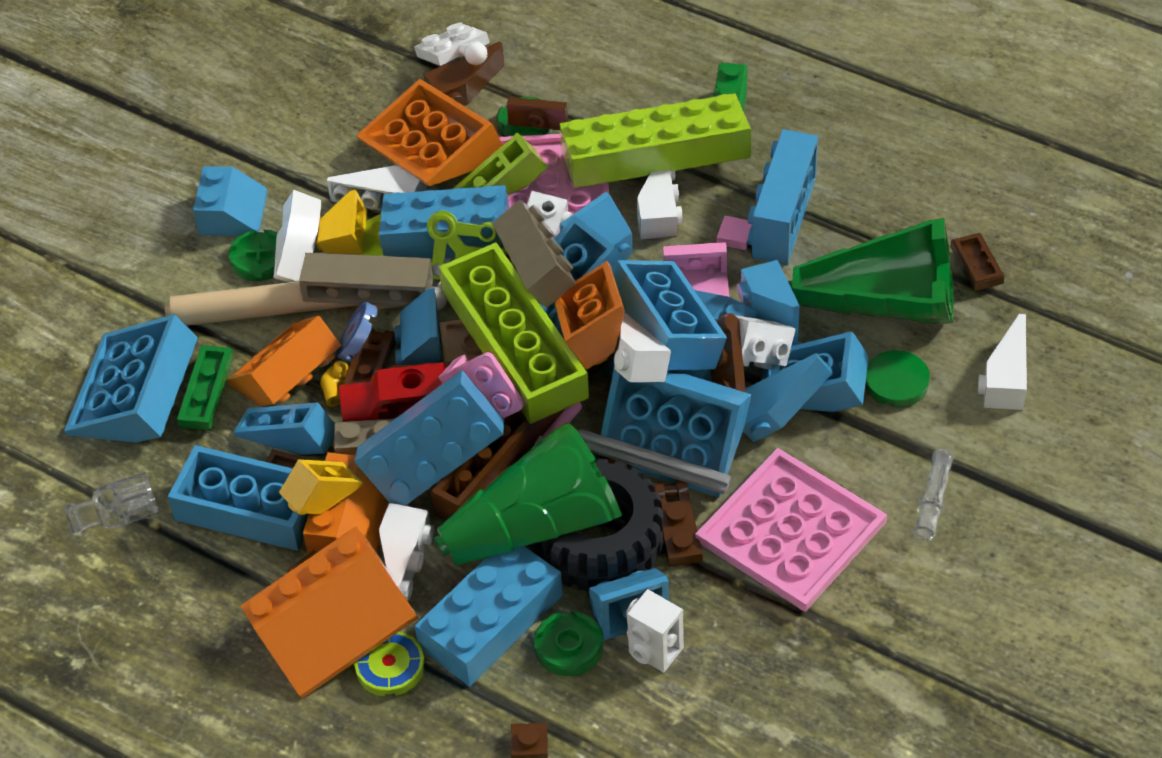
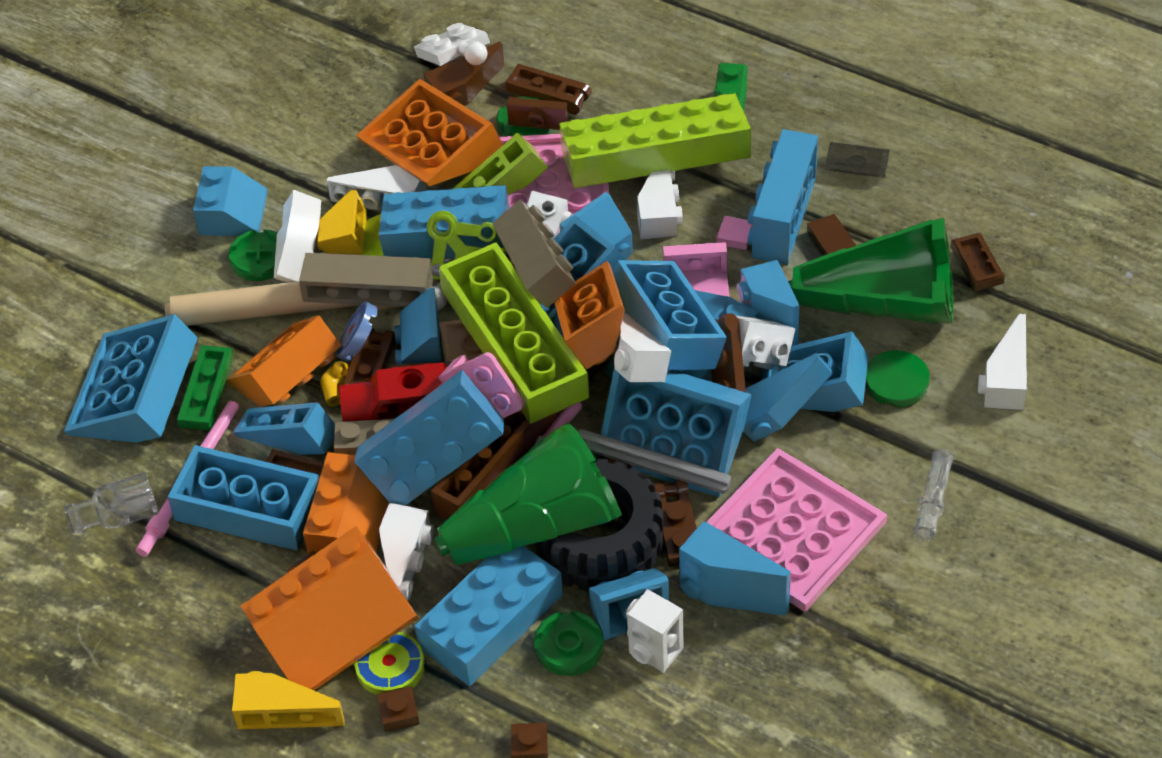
(159, 523): none -> bright pink bar
(275, 702): none -> yellow slope
(318, 486): yellow slope -> none
(398, 709): none -> reddish brown plate
(548, 87): none -> reddish brown plate
(731, 574): none -> dark azure slope
(829, 234): none -> reddish brown tile
(857, 159): none -> clear smoke plate

